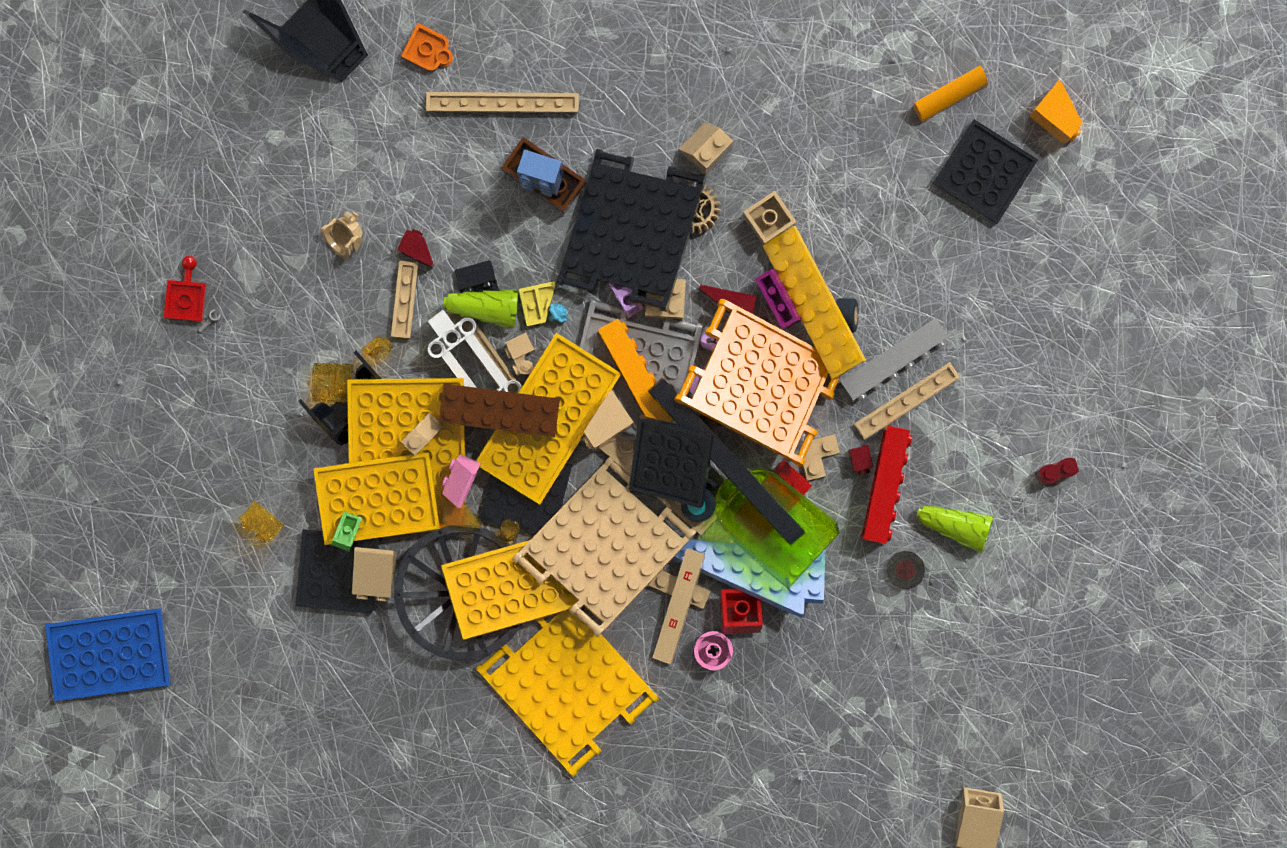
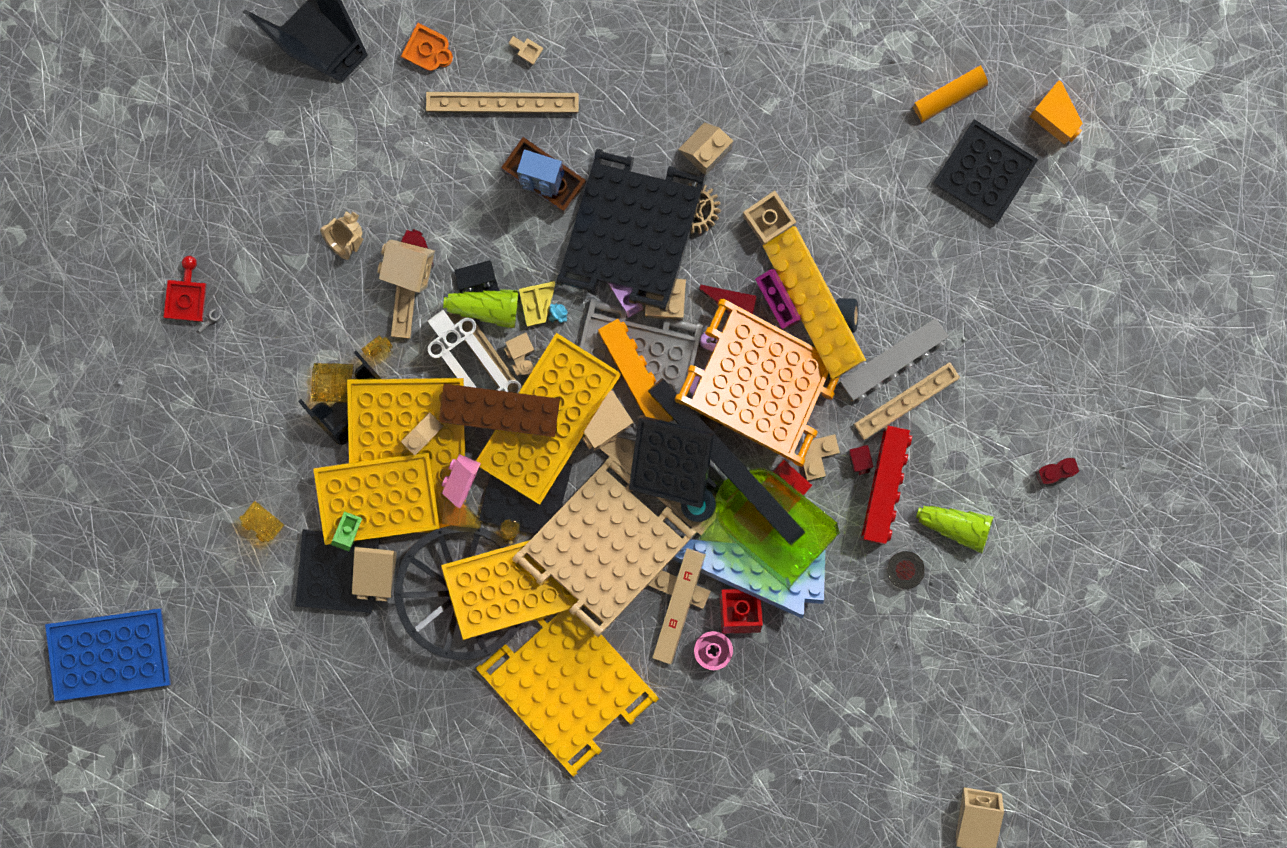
(406, 265): none -> tan slope
(528, 51): none -> tan plate

